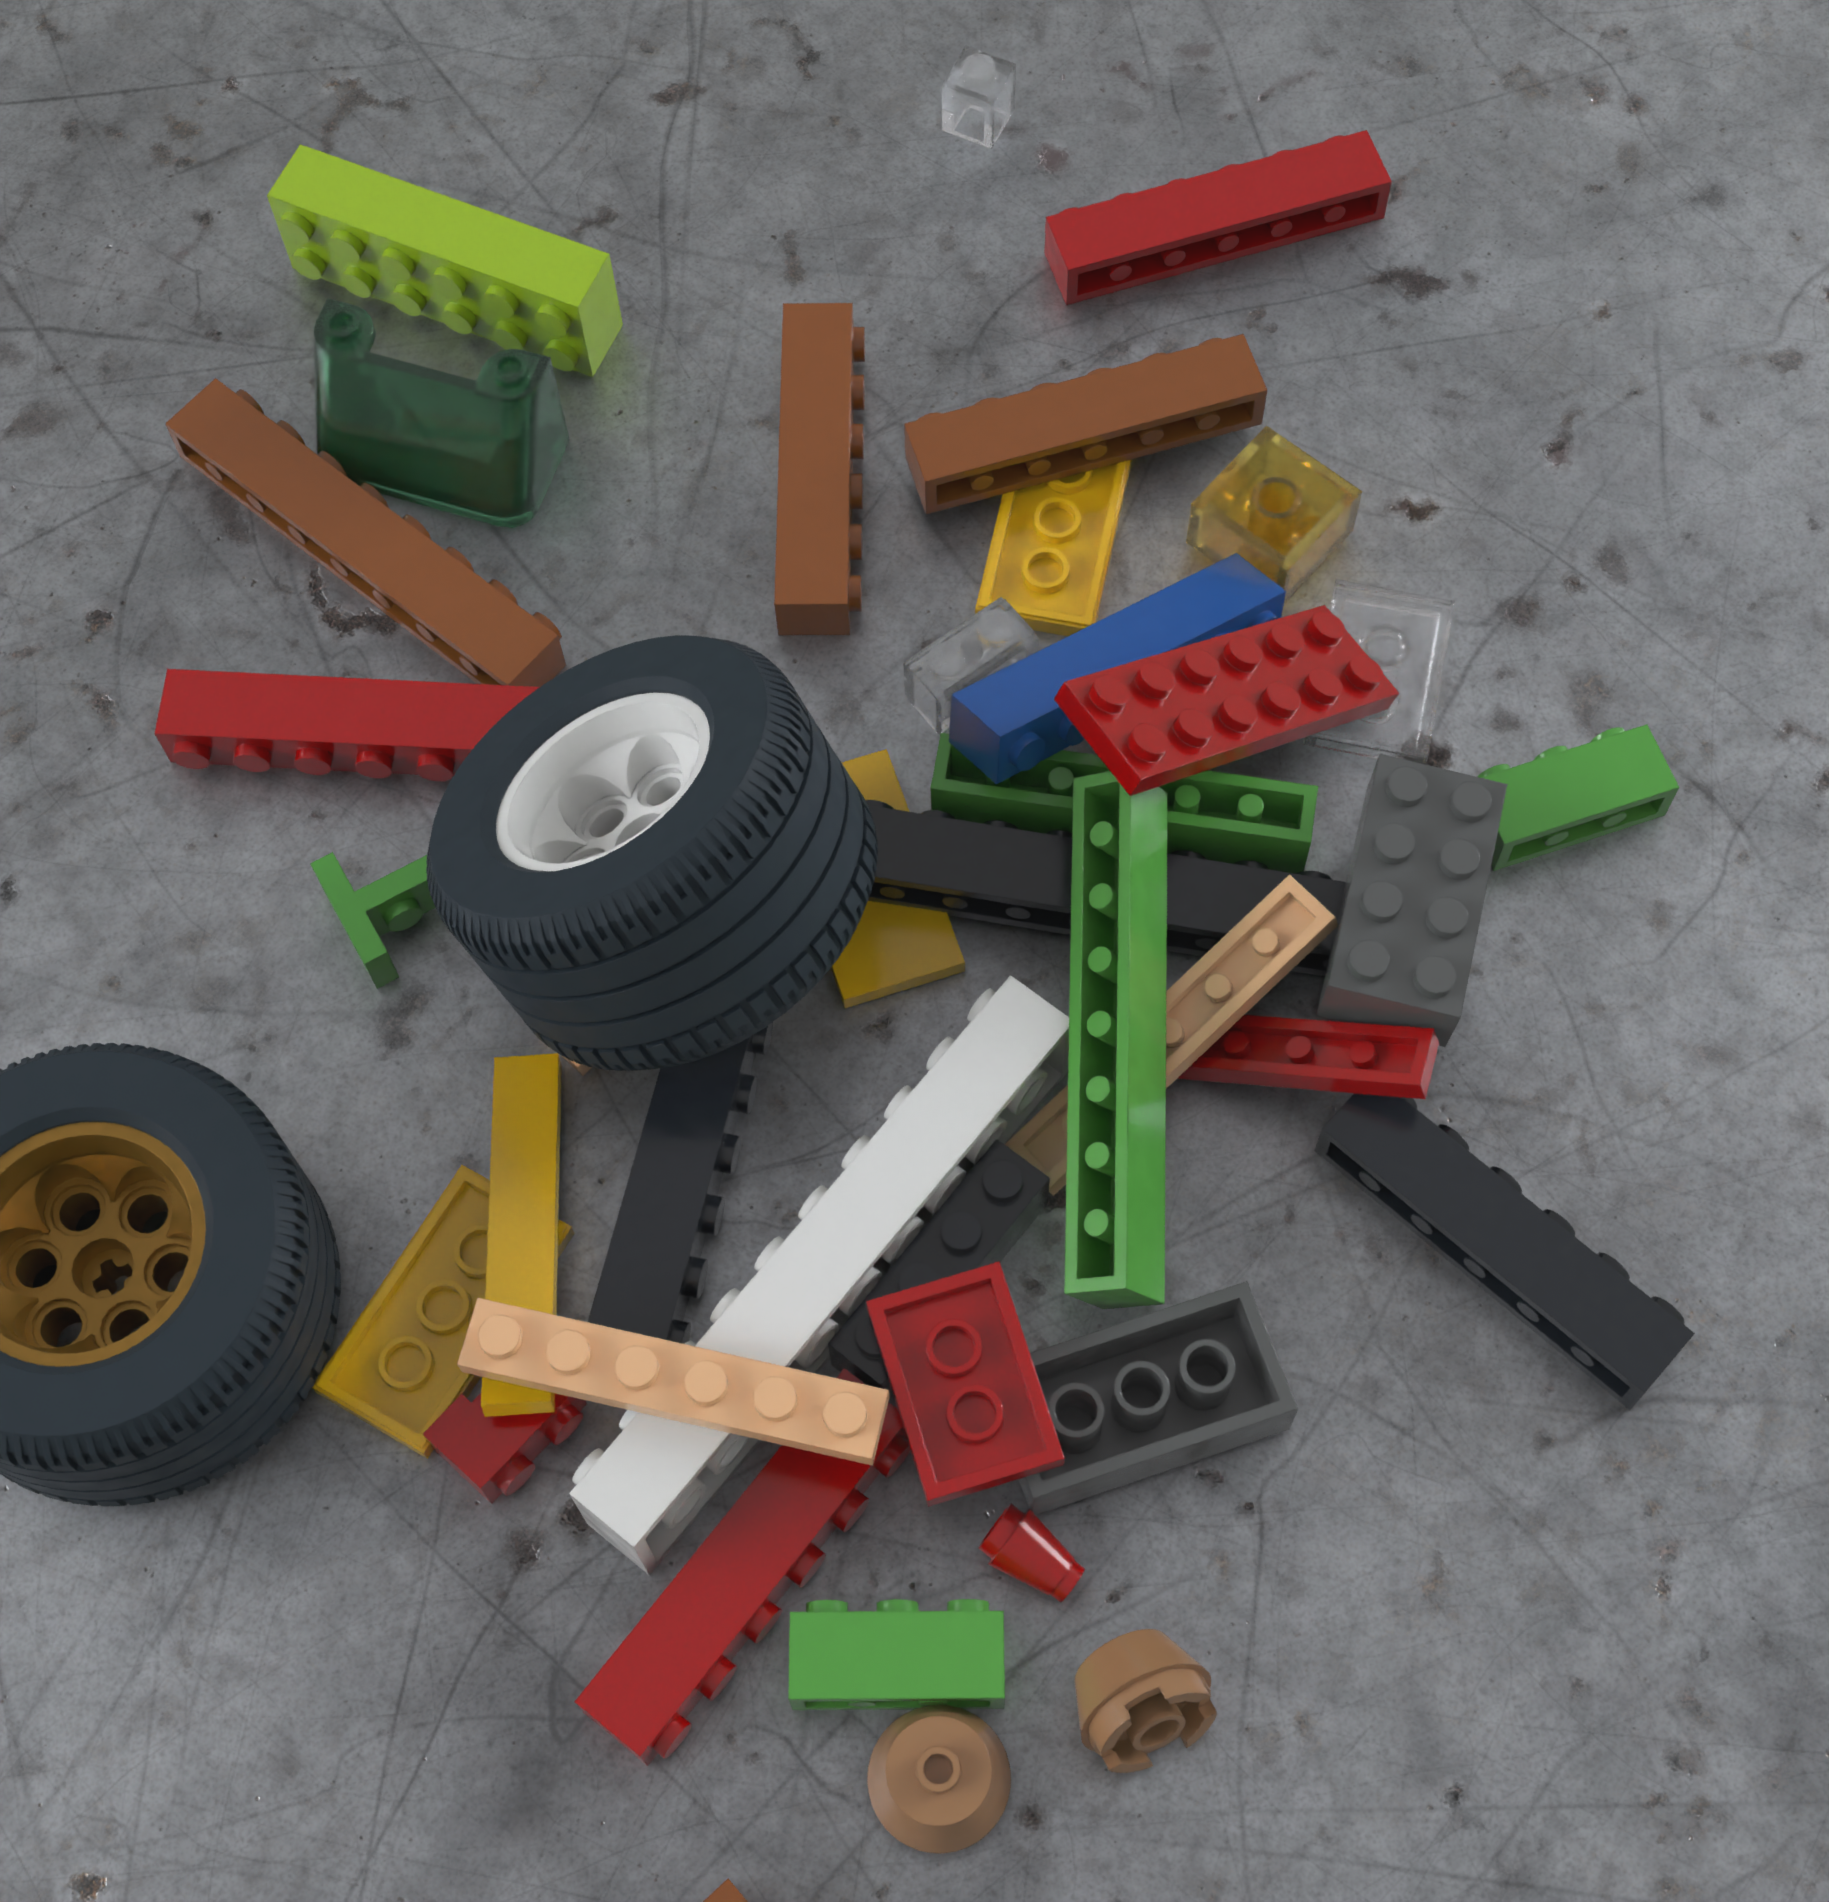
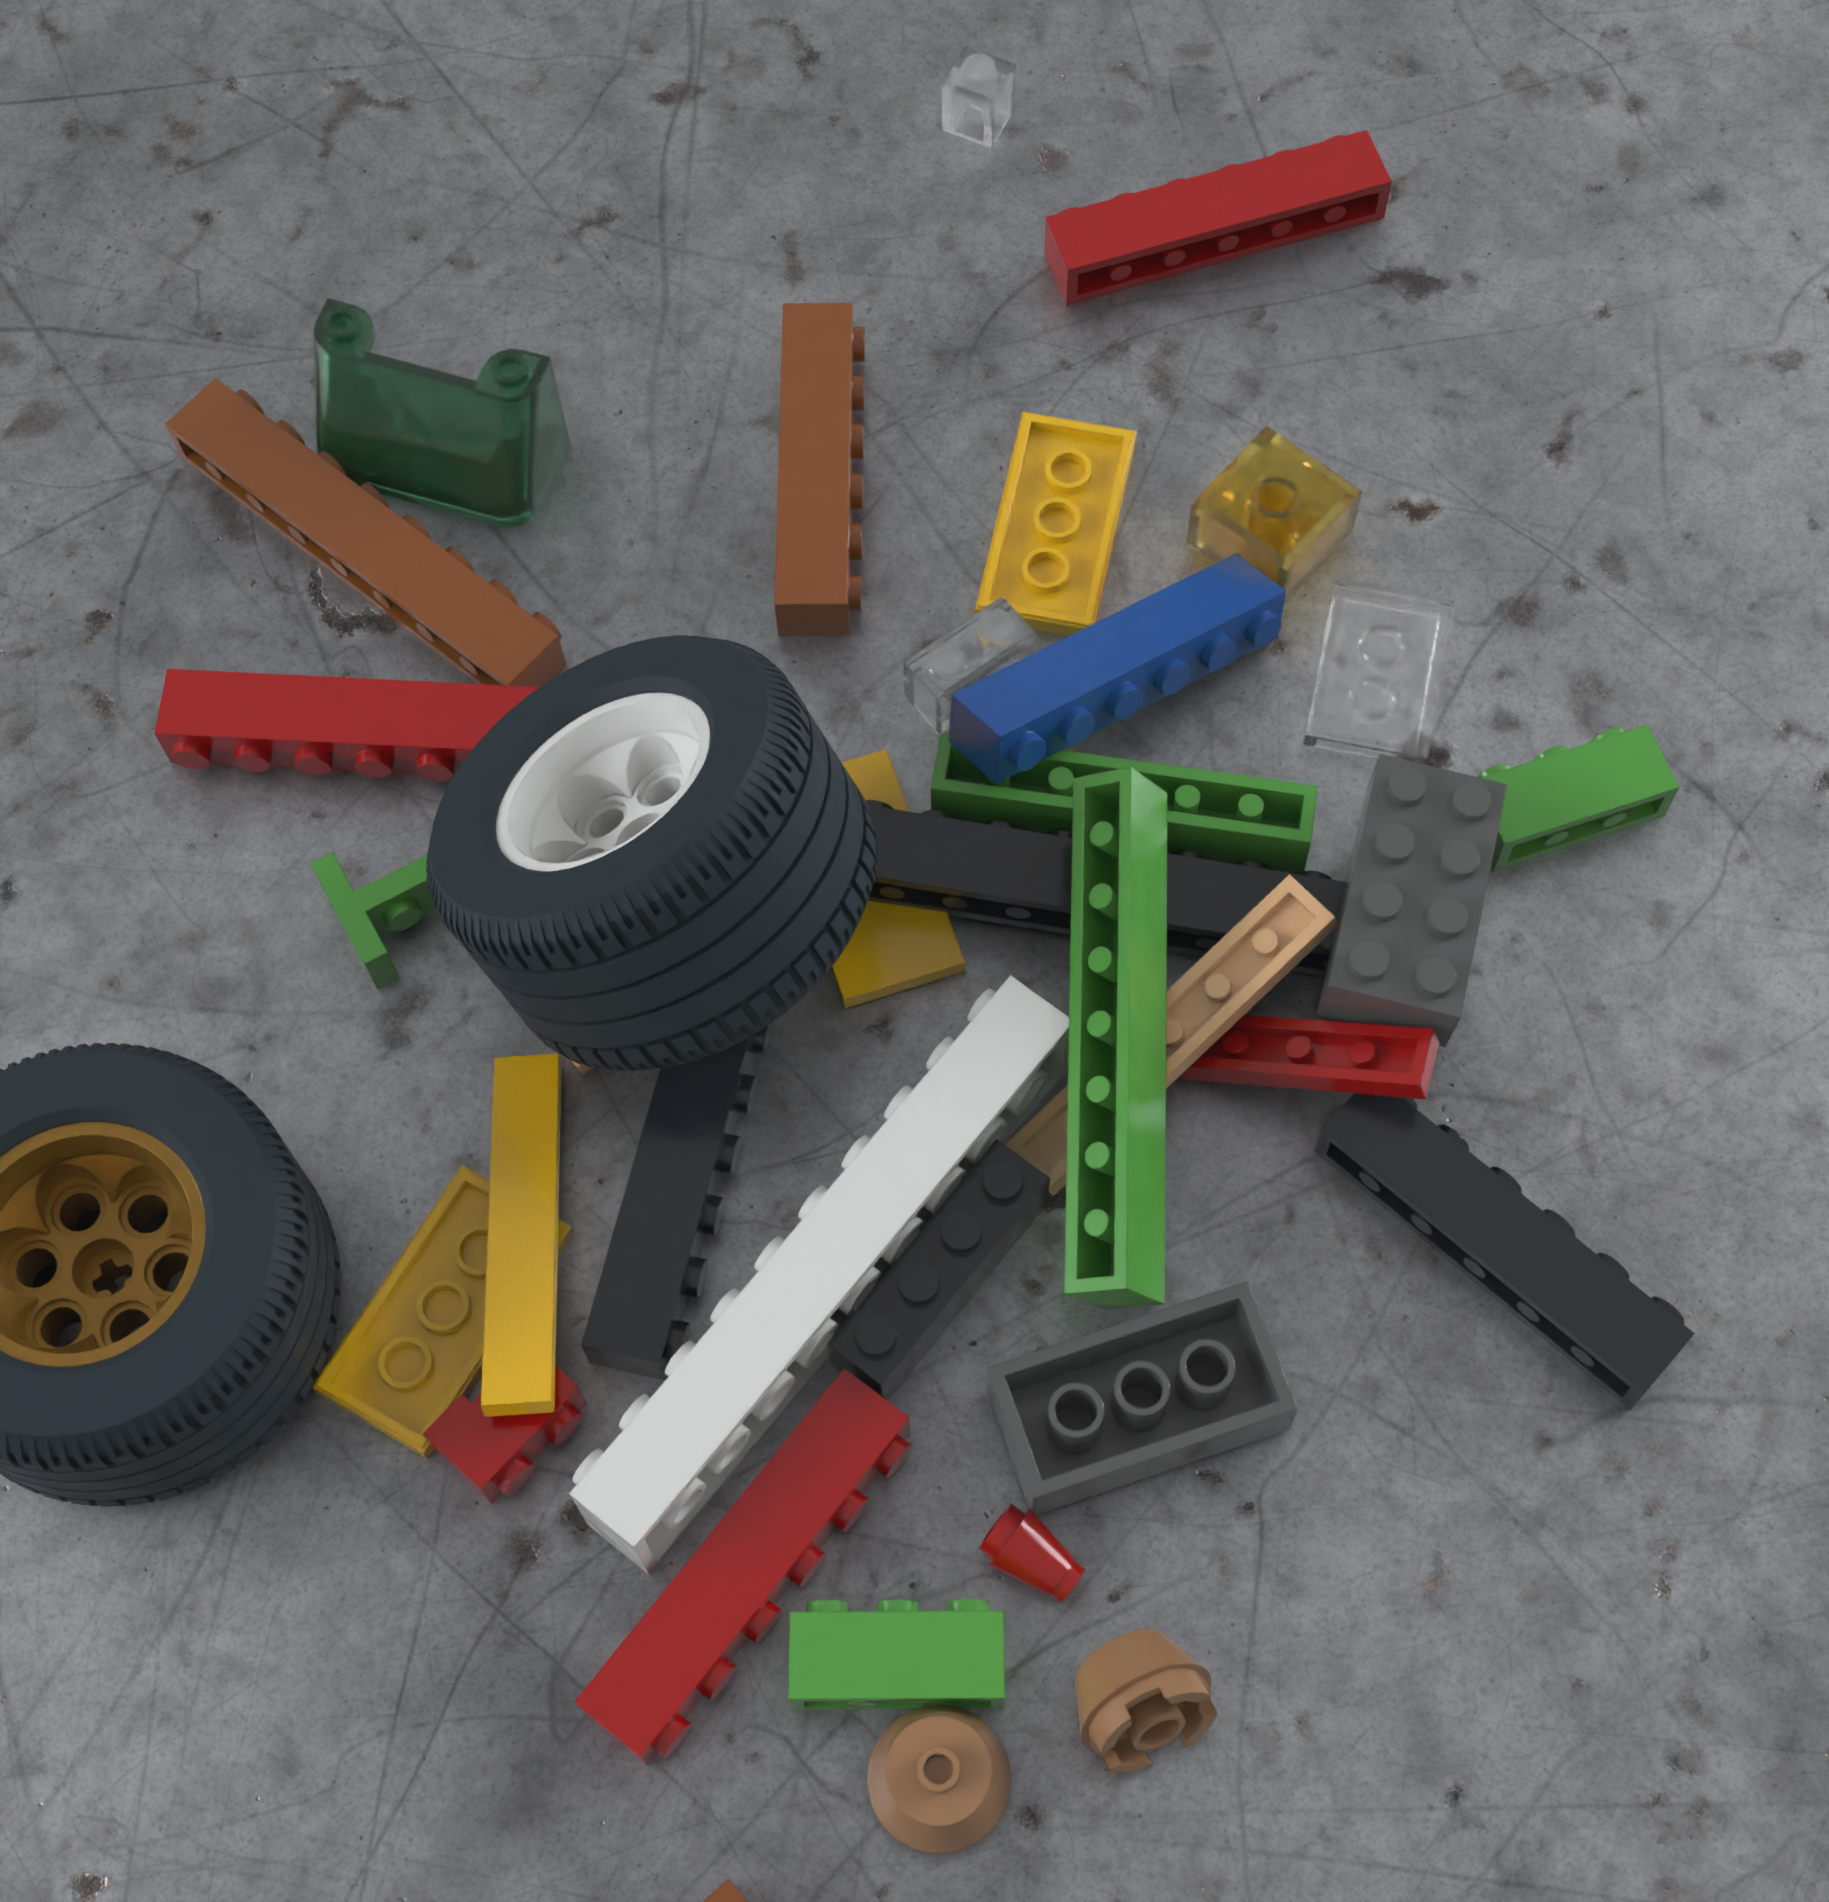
(447, 260): lime brick -> none
(674, 1381): light nougat plate -> none
(964, 1384): red plate -> none
(1084, 423): dark orange brick -> none
(1225, 698): red plate -> none

